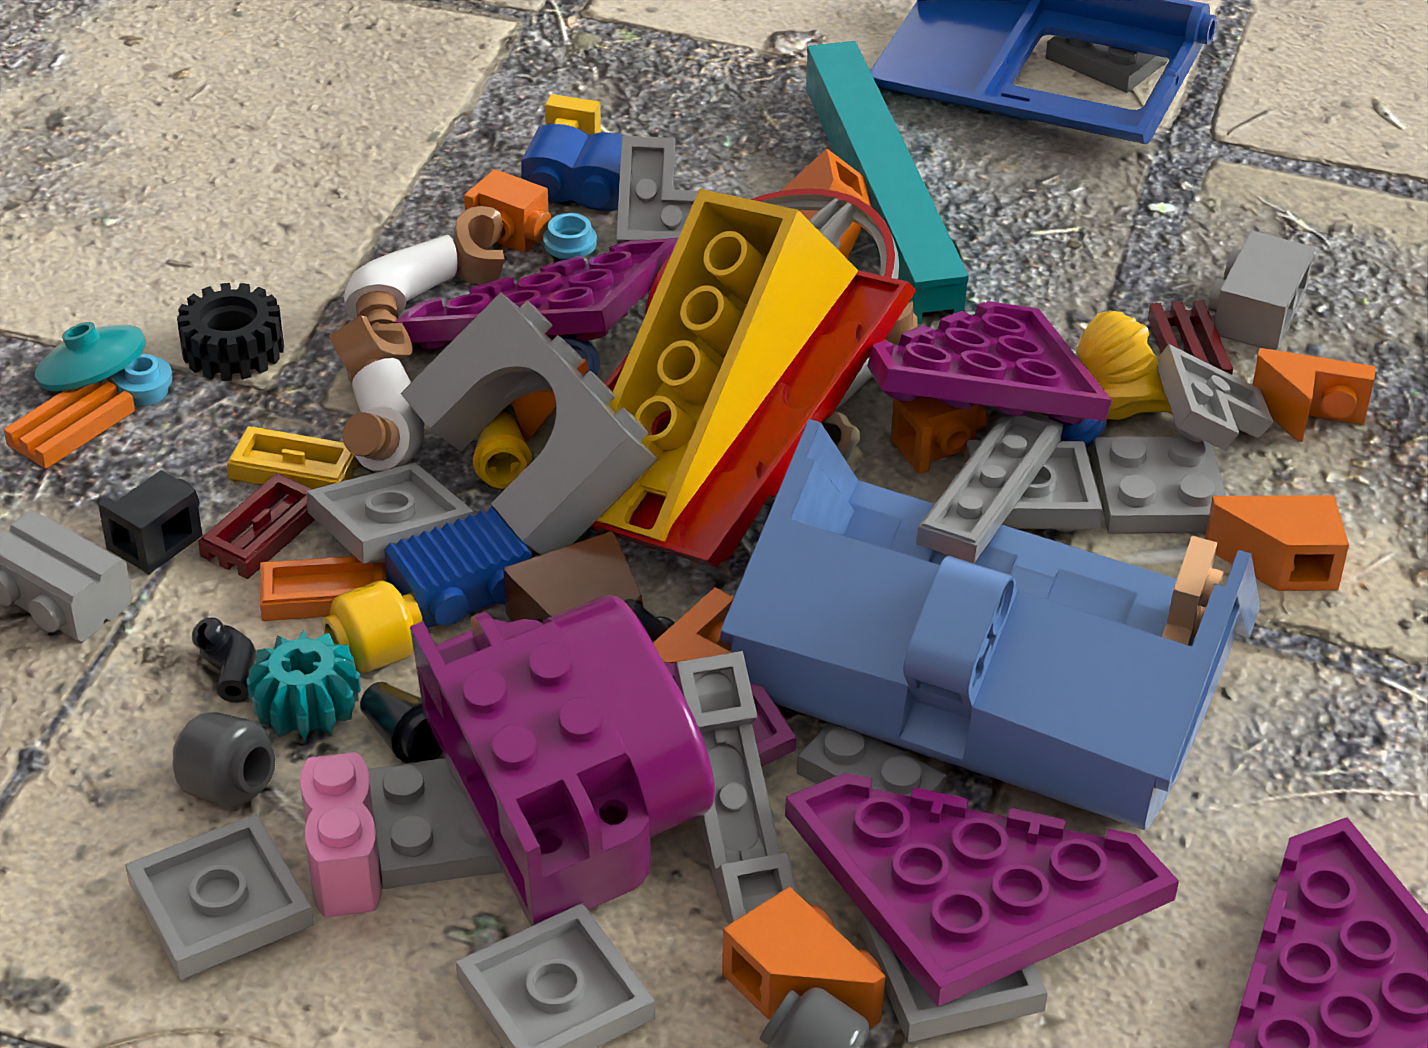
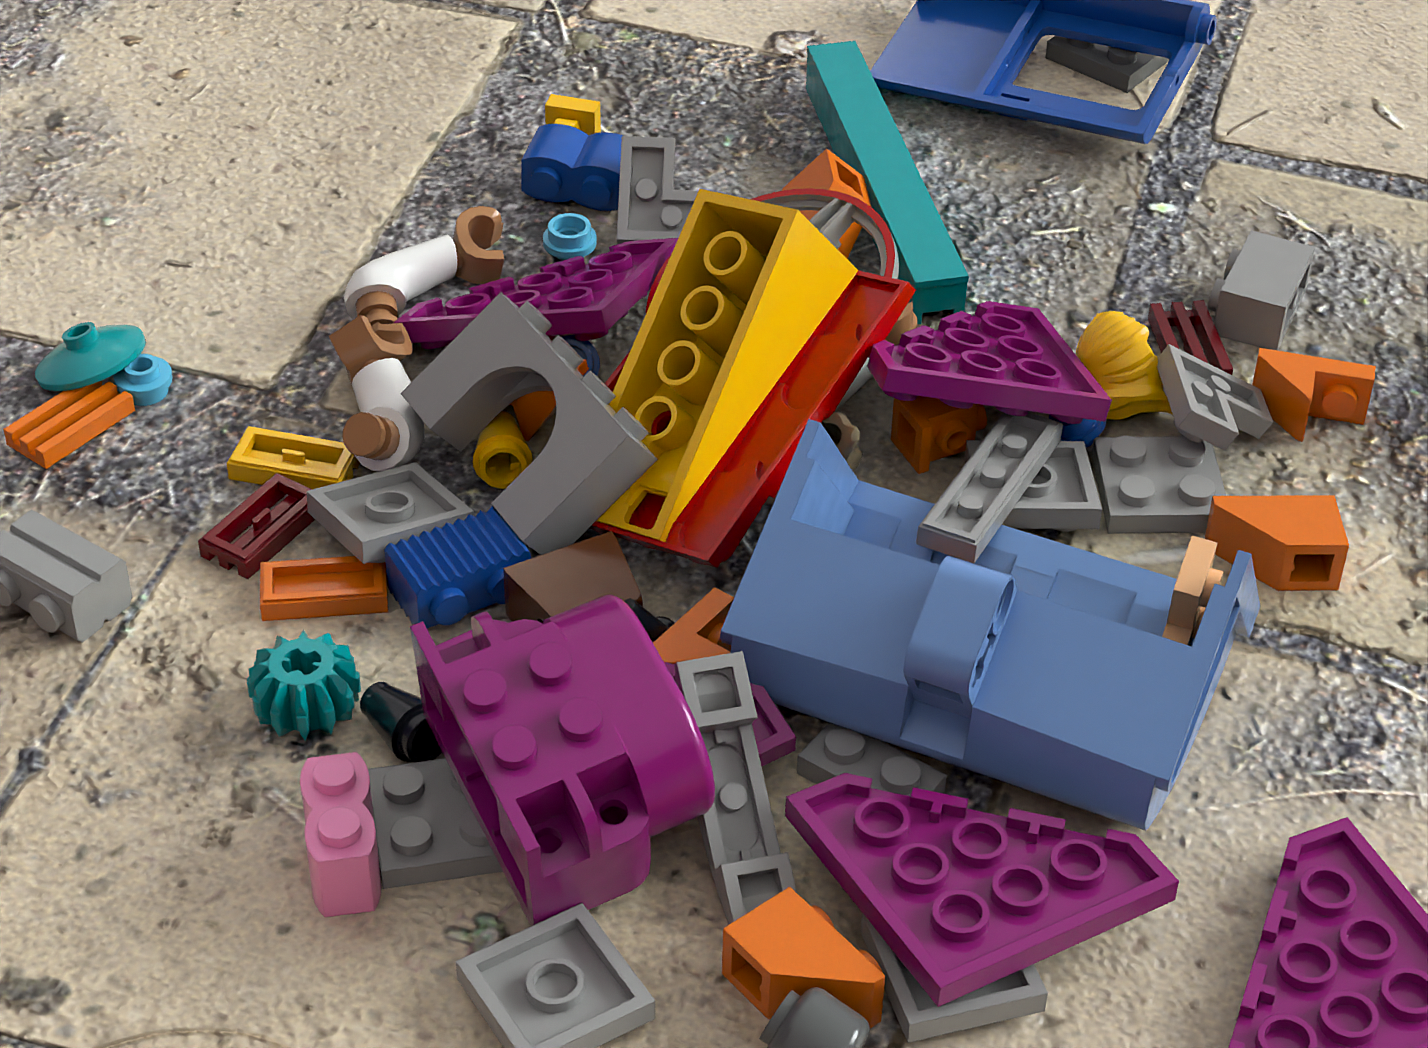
(152, 521): black brick -> none
(219, 896): light grey plate -> none
(223, 758): dark grey head -> none
(228, 652): black arm -> none
(230, 331): black tyre -> none
(373, 624): yellow head -> none
(520, 204): orange brick -> none

